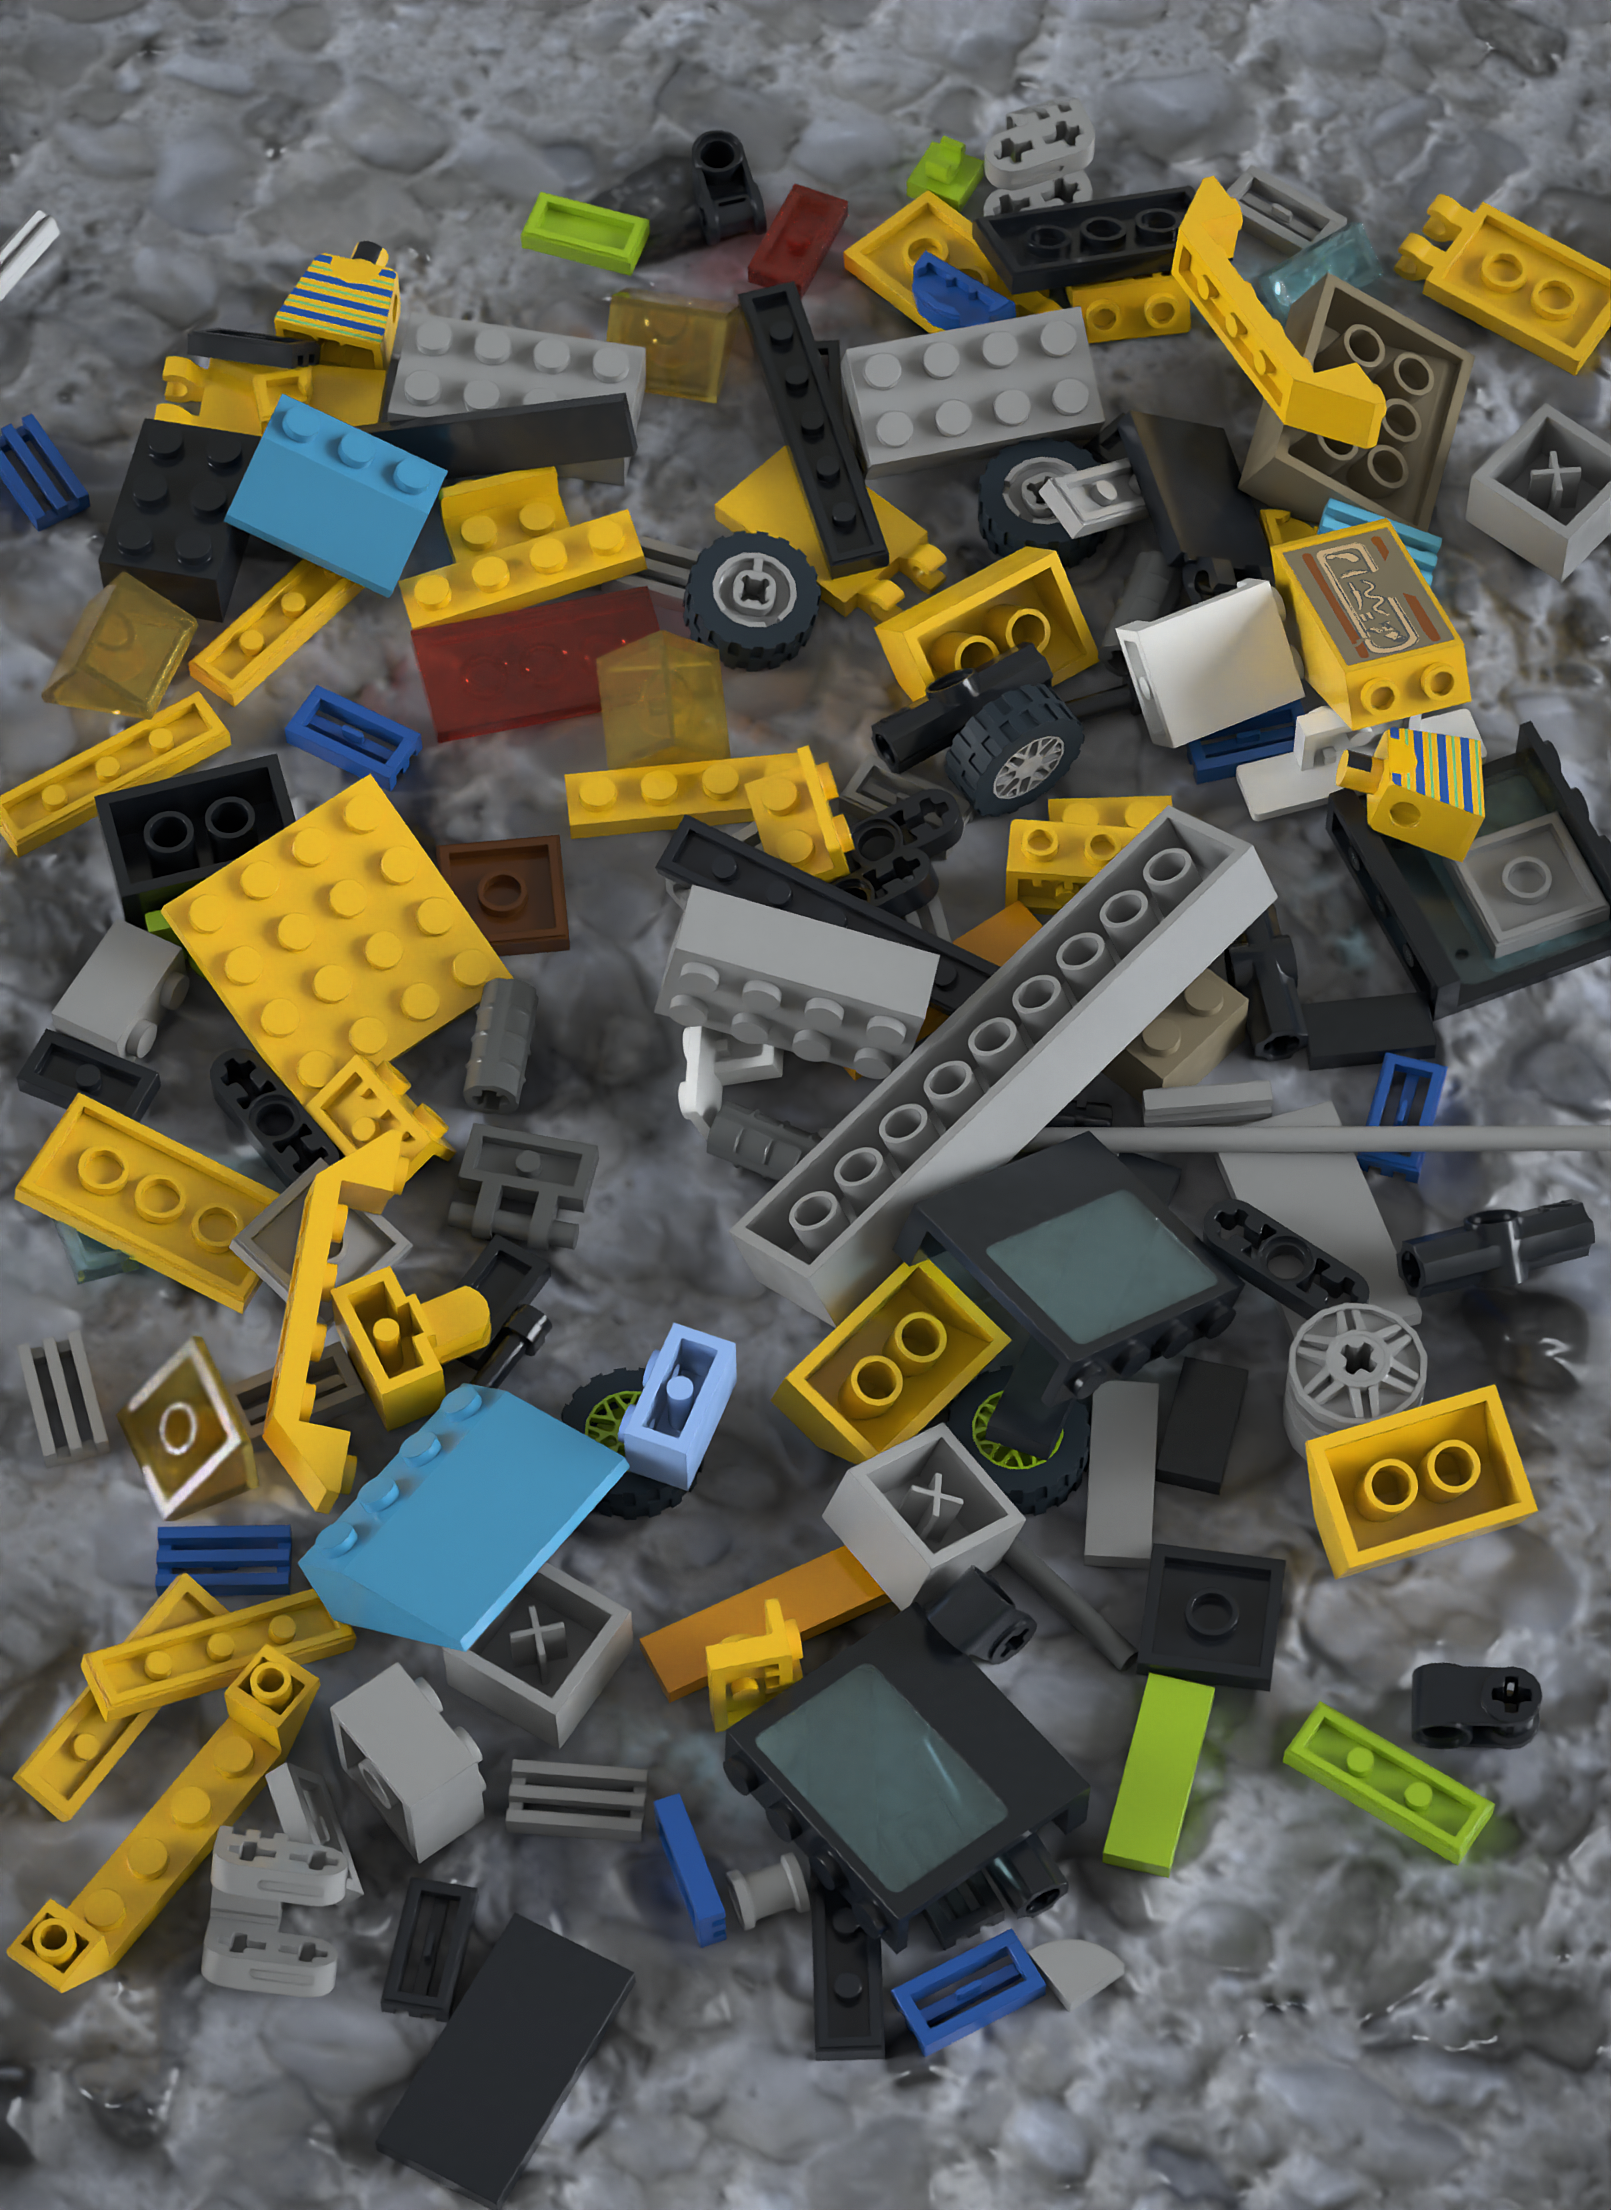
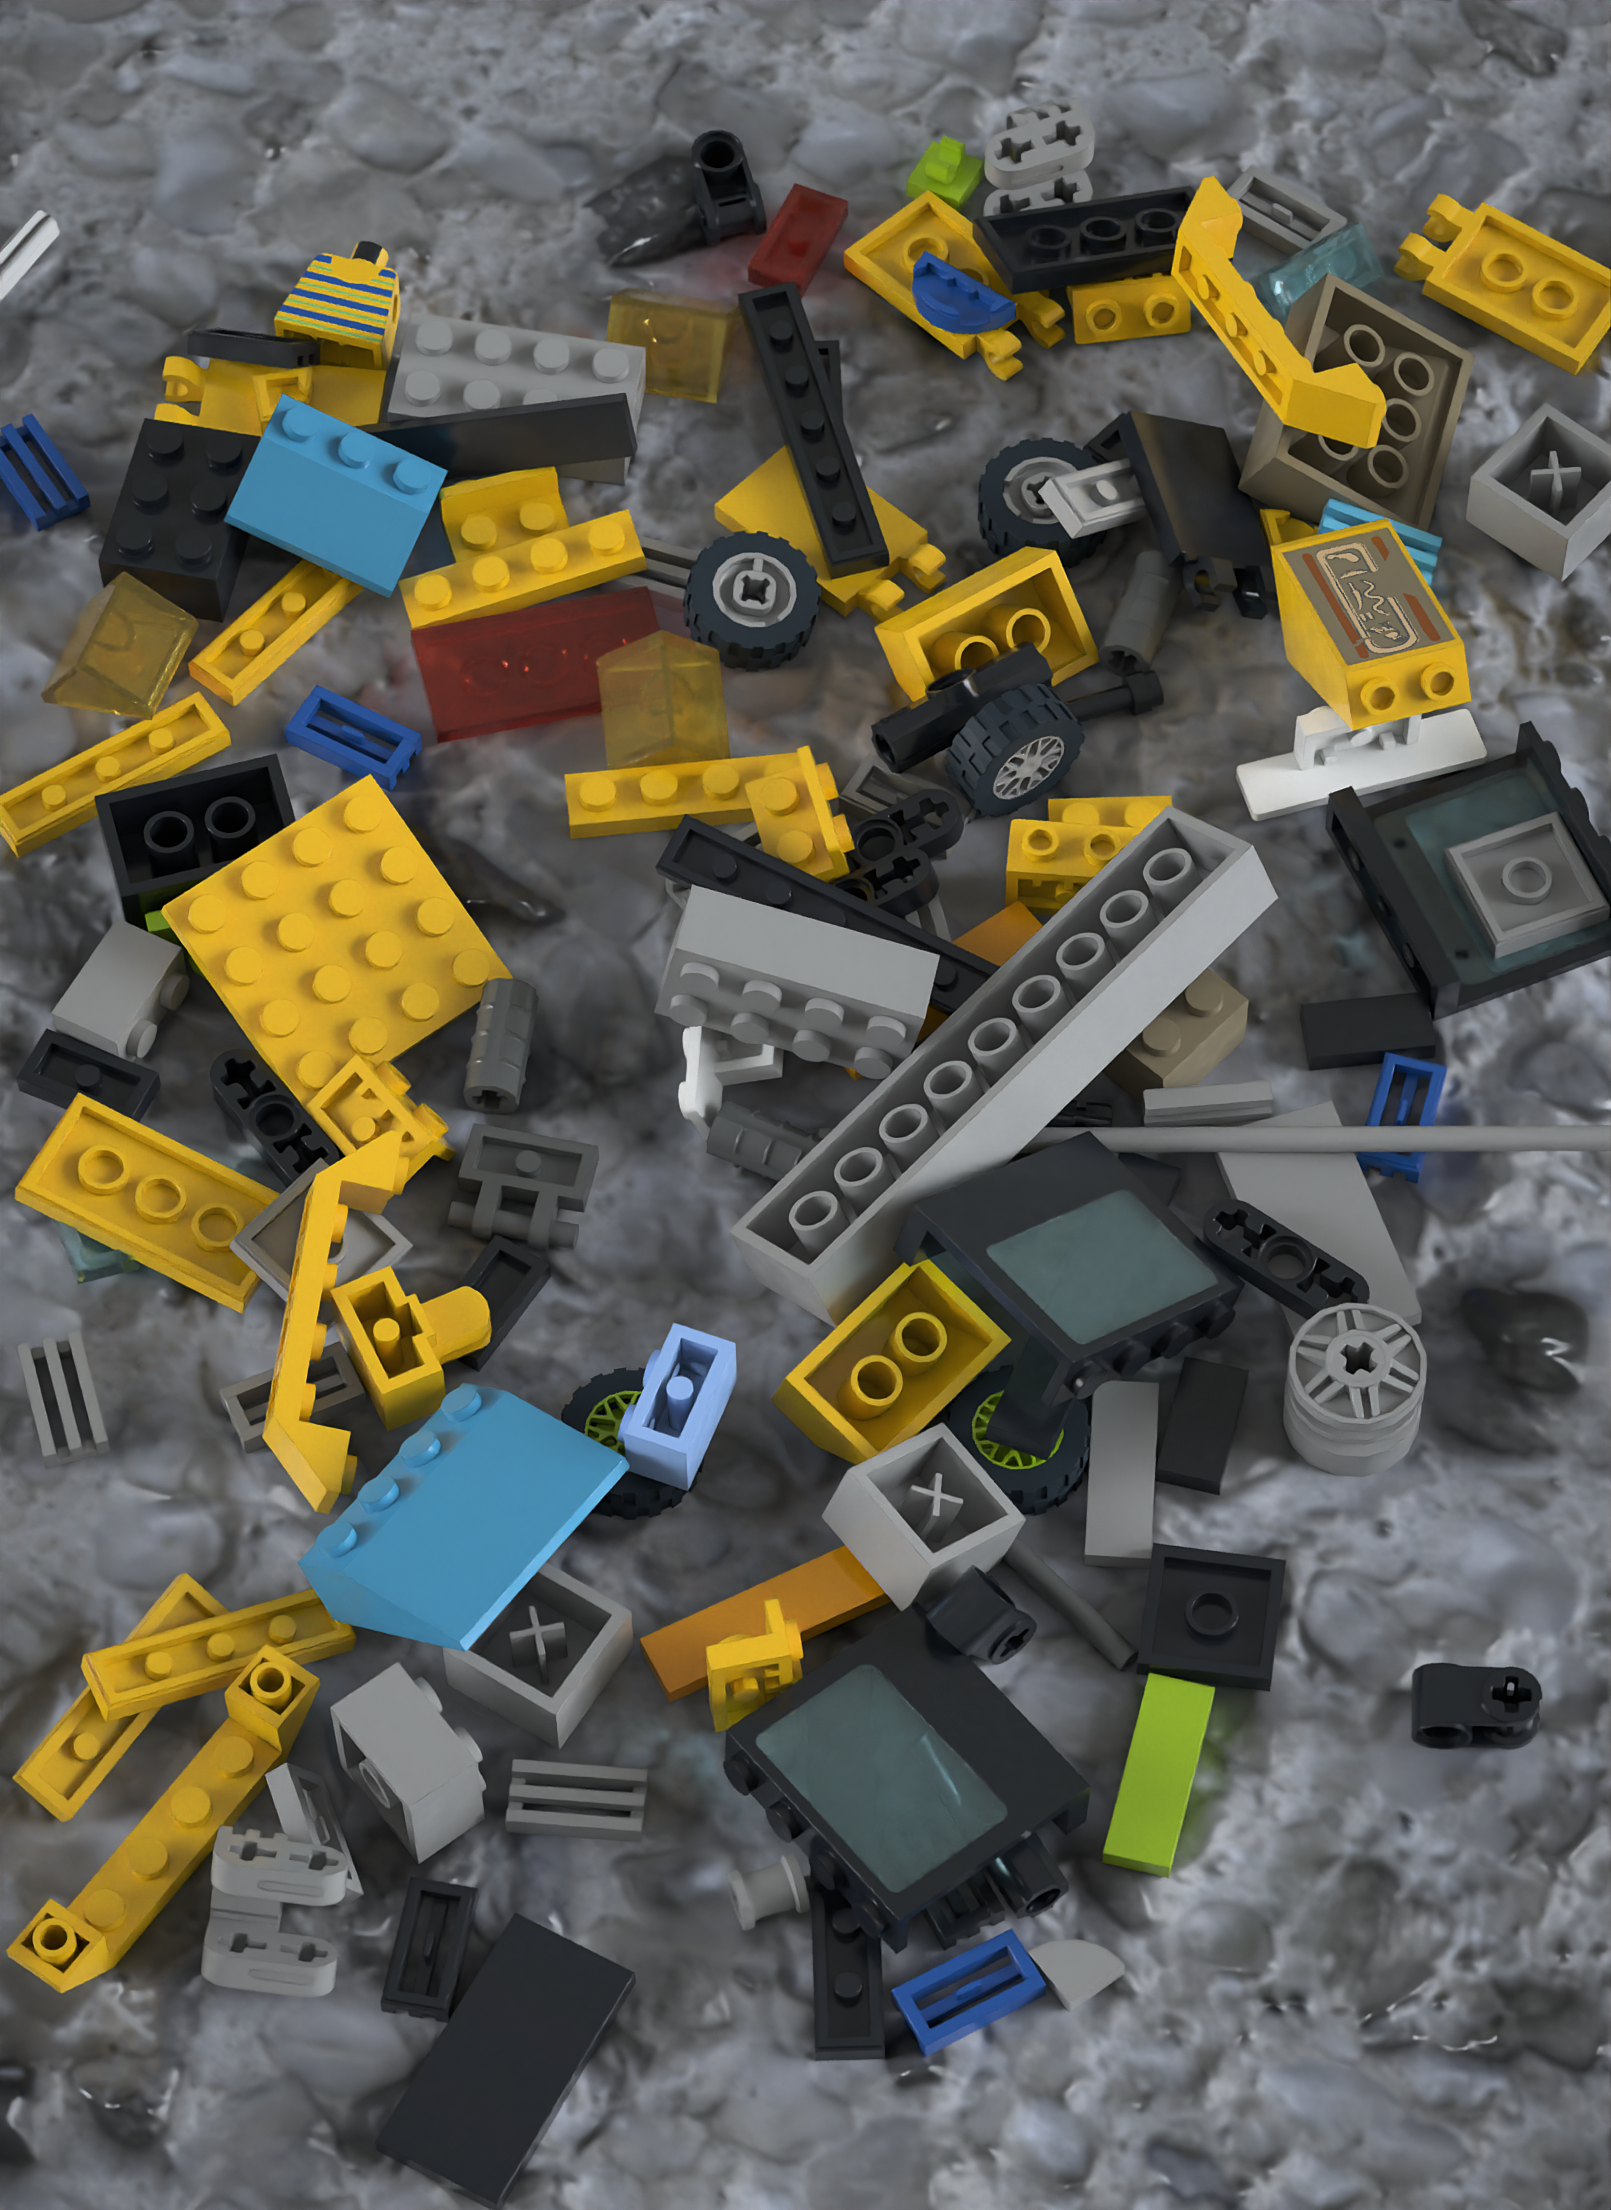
(189, 1435): clear yellow slope -> none
(227, 1550): blue tile -> none
(511, 891): reddish brown tile -> none
(522, 1334): black bar -> none
(585, 233): lime tile -> none
(690, 1870): blue tile -> none
(971, 392): light grey brick -> none
(1212, 663): white panel -> none
(1221, 758): blue tile -> none
(1265, 971): black piece -> none
(1388, 1783): lime tile -> none
(1416, 1481): yellow slope -> none
(1420, 789): yellow torso -> none
(1495, 1248): black piece -> none

